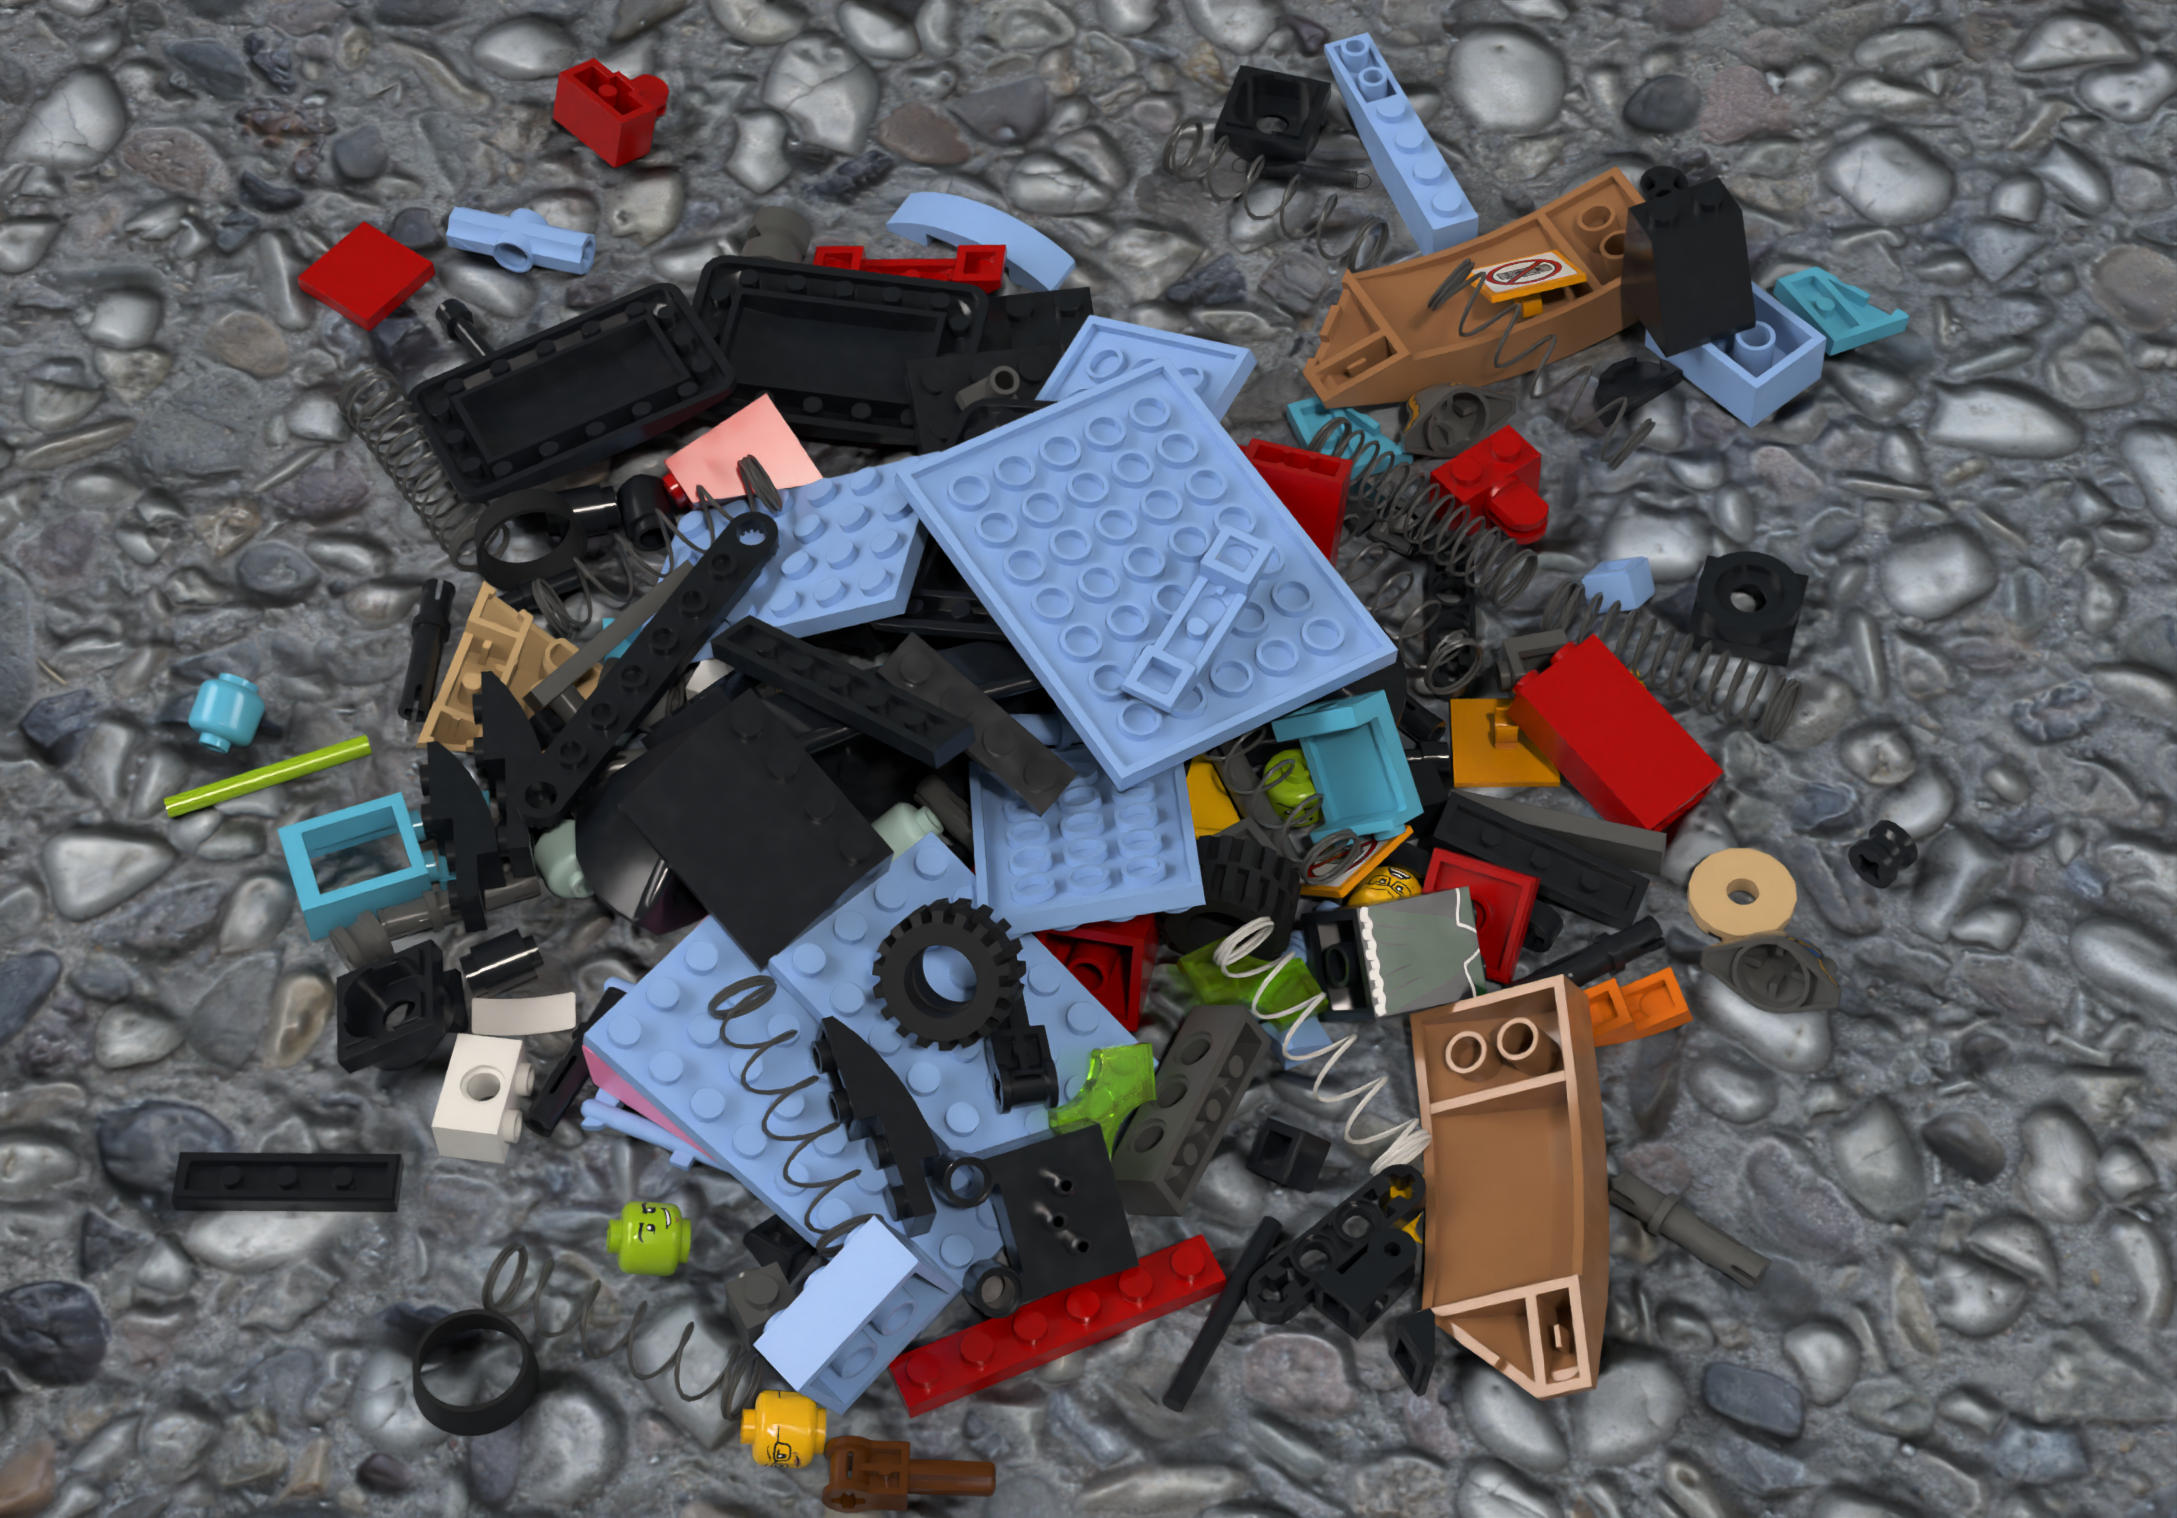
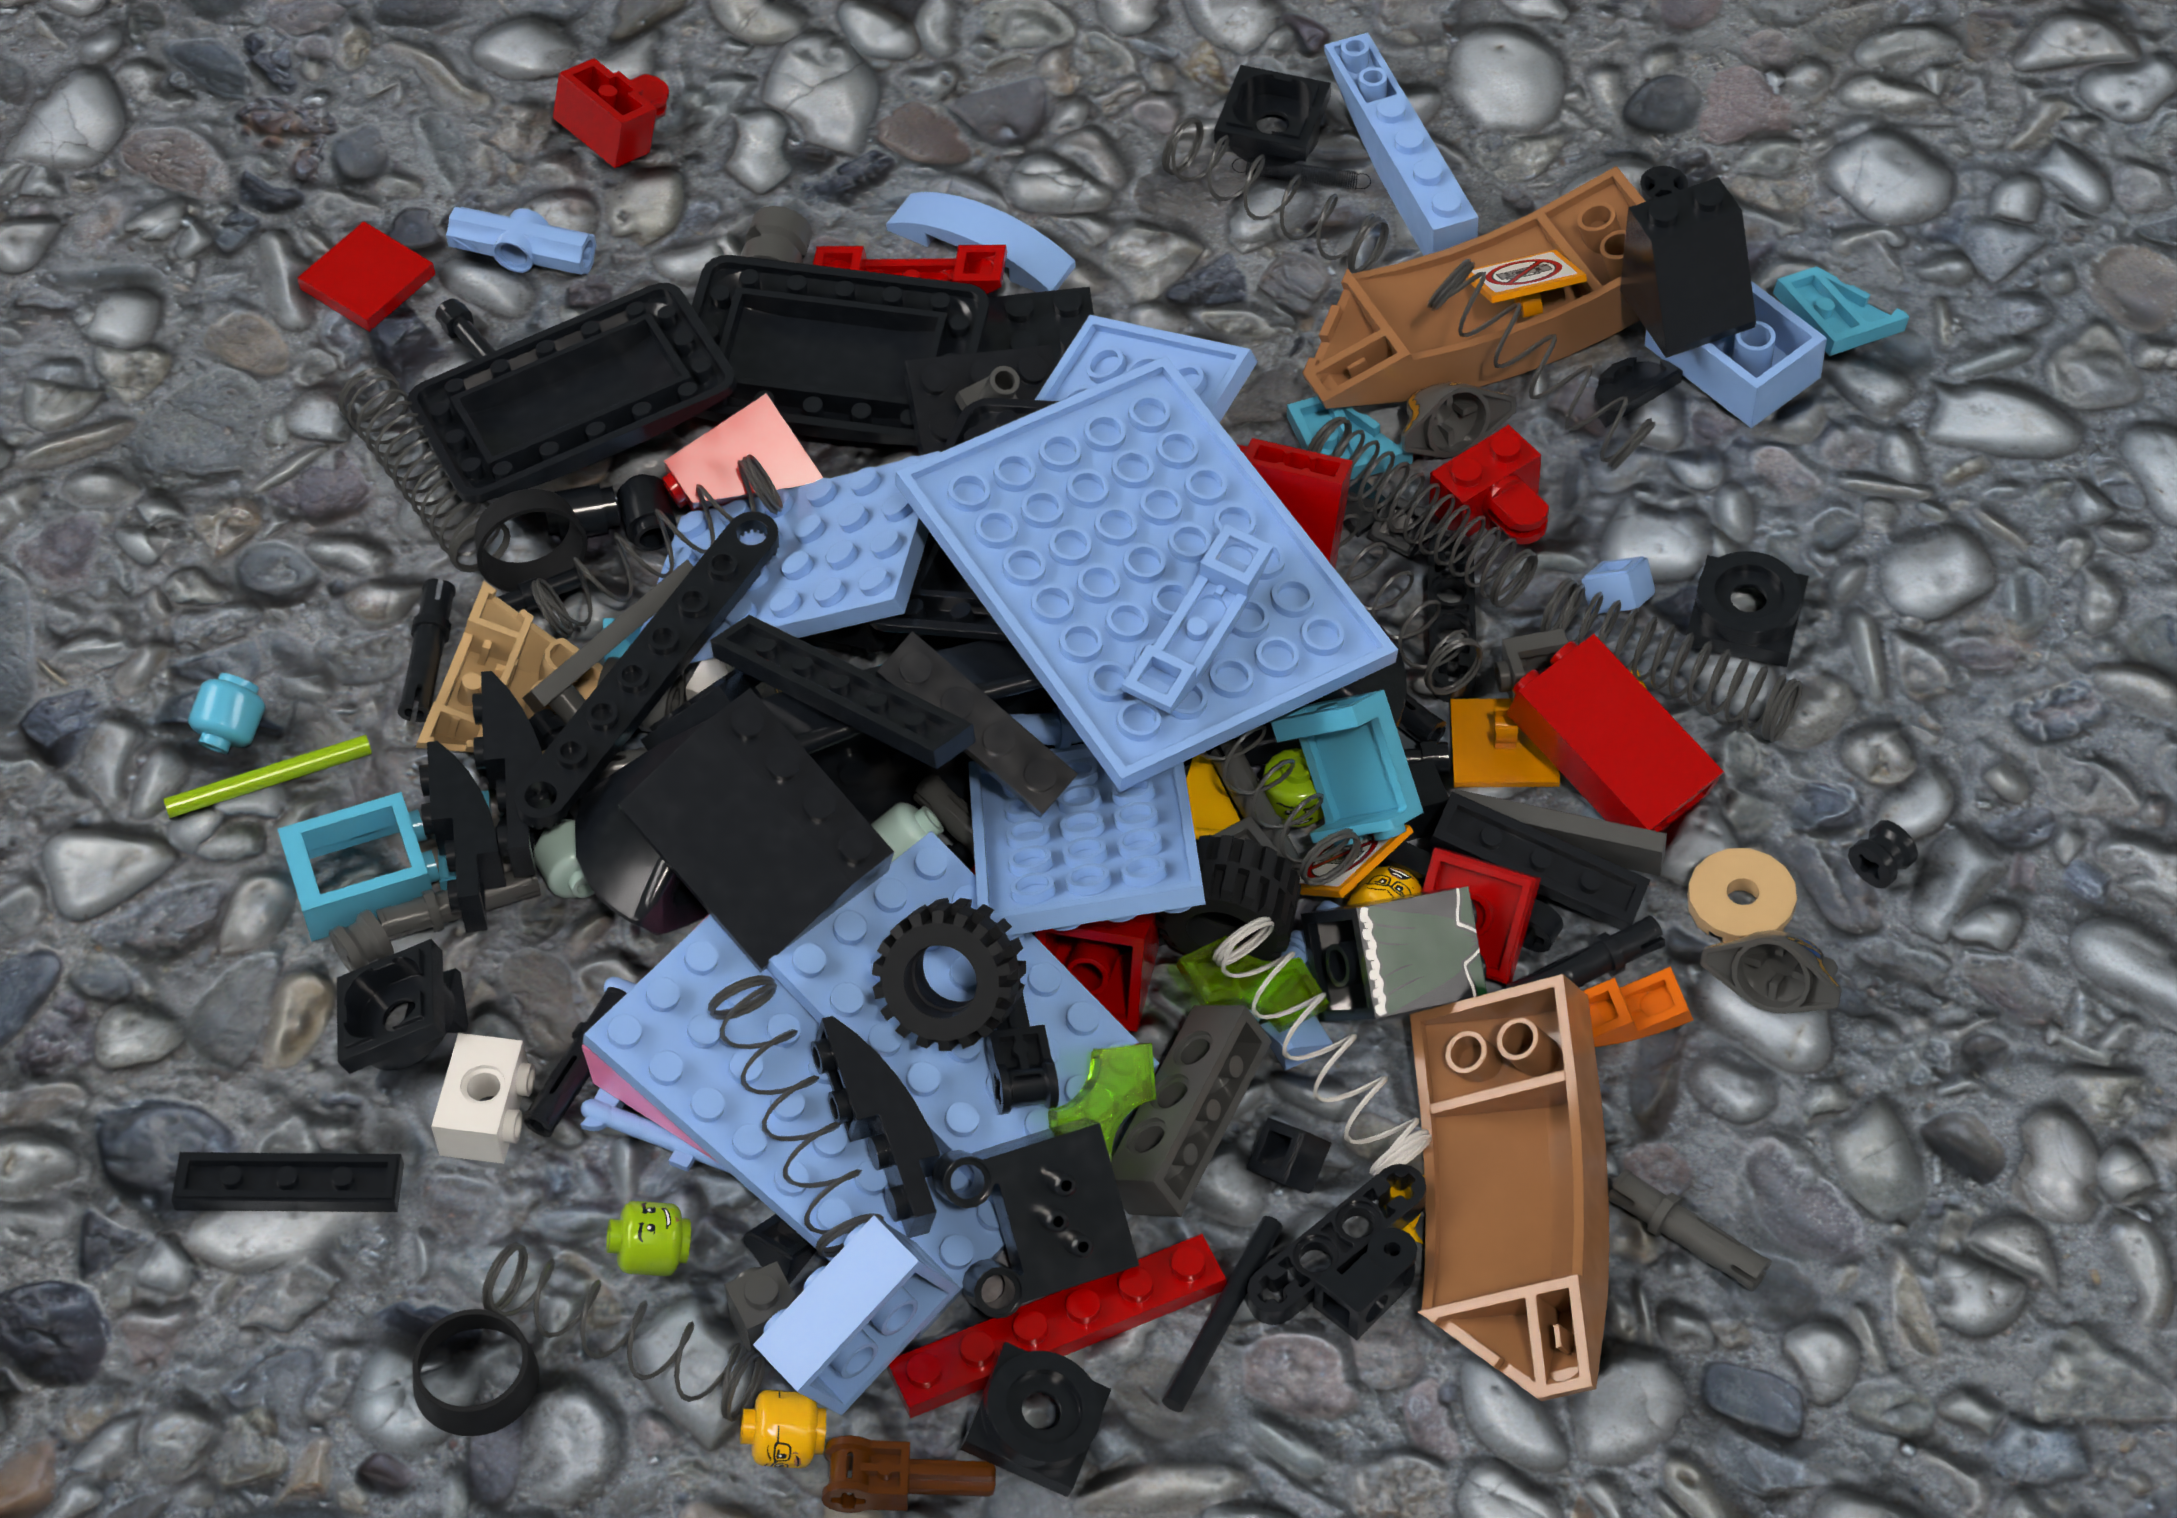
(501, 963): black brick -> none
(523, 1015): white sticker -> none
(1008, 1441): none -> black piece
(1414, 1349): black slope -> none

